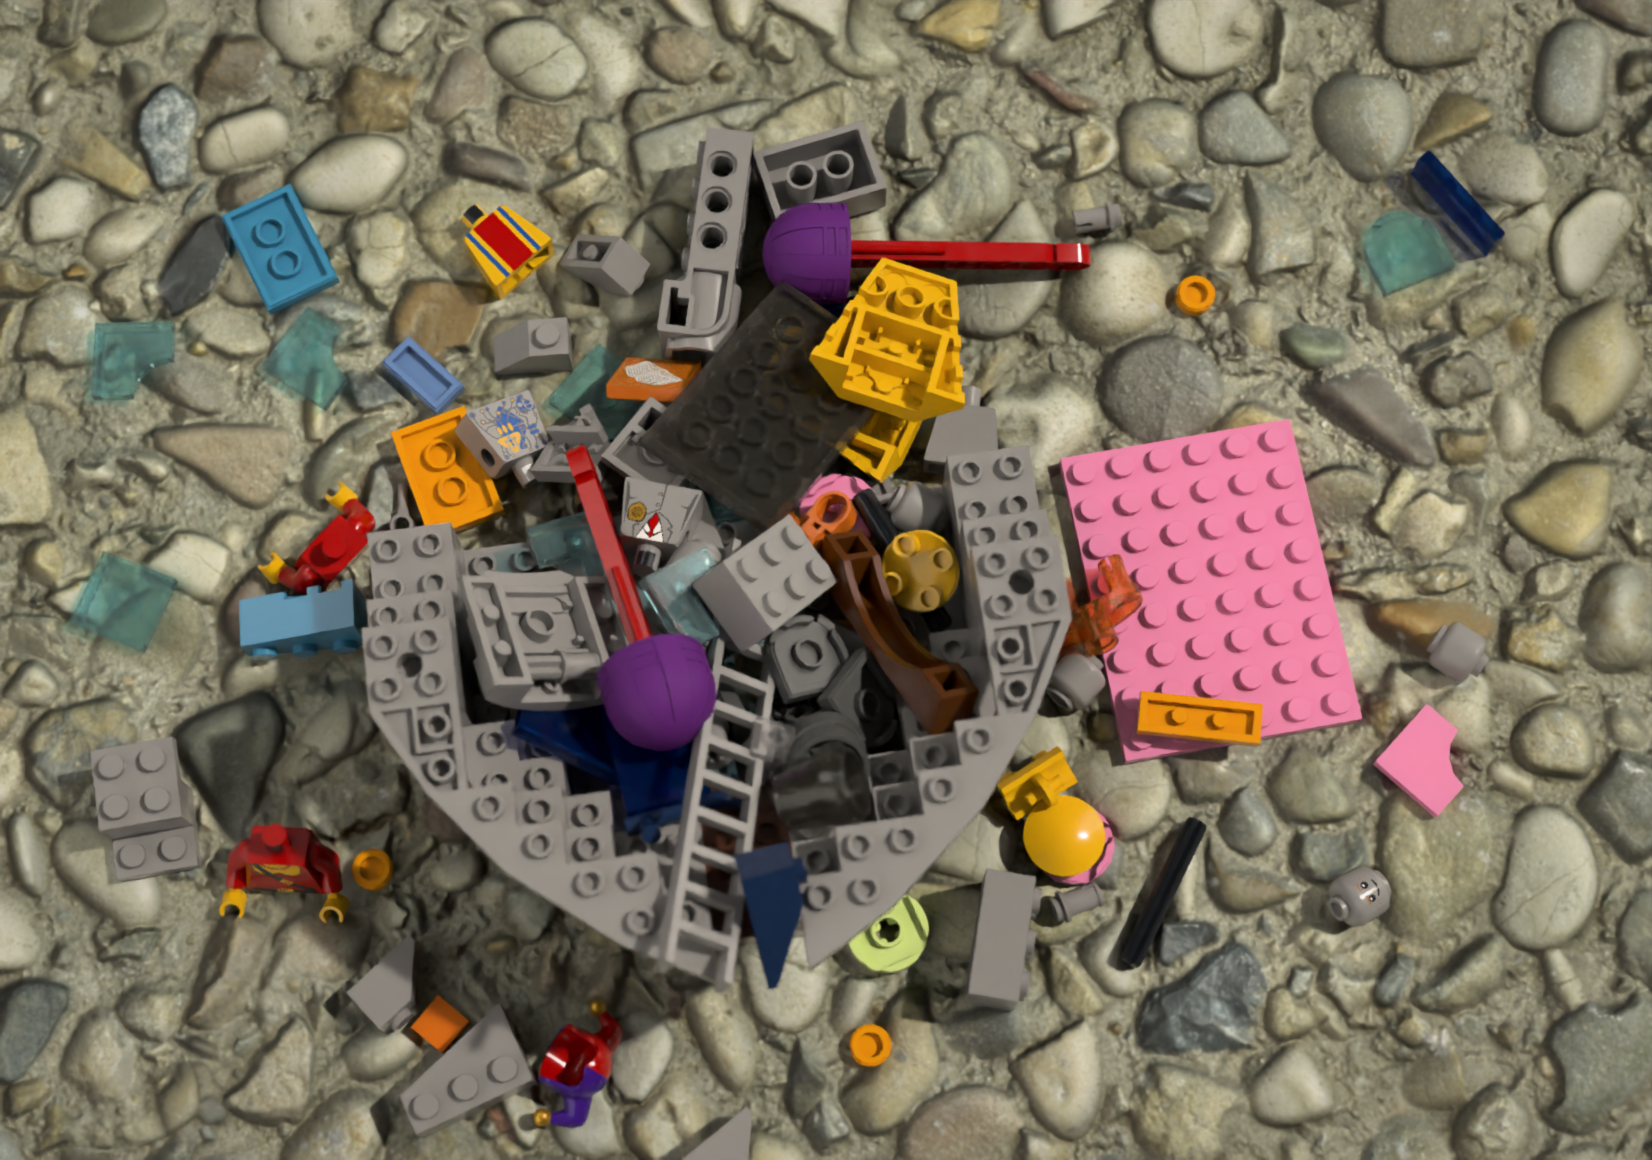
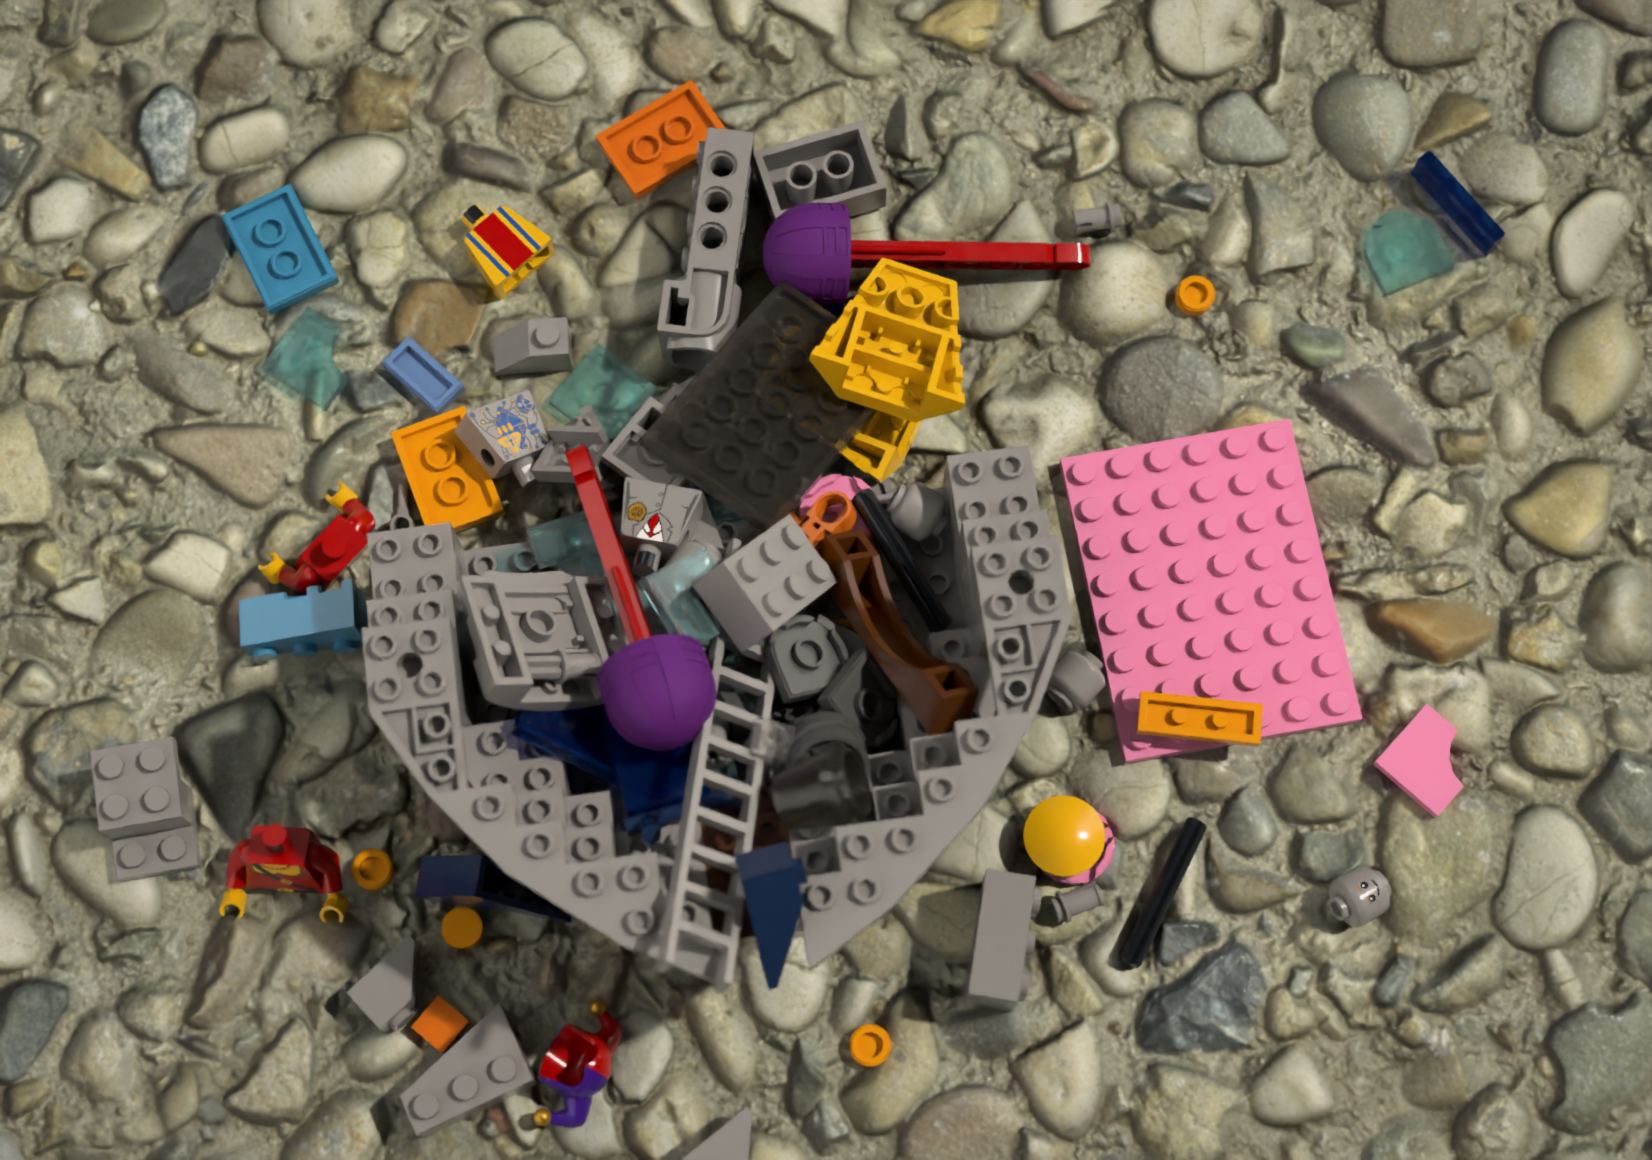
(123, 602): clear light blue tile -> none
(126, 354): clear light blue tile -> none
(462, 928): none -> light orange tile
(482, 884): none -> dark blue arch
(606, 263): light grey slope -> none
(647, 377): orange tile -> none
(659, 139): none -> orange plate
(909, 941): yellowish green plate -> none
(920, 570): yellow dish -> none
(961, 432): light grey torso -> none
(1037, 782): yellow hips -> none
(1095, 621): clear orange connector -> none
(1458, 651): light grey head -> none

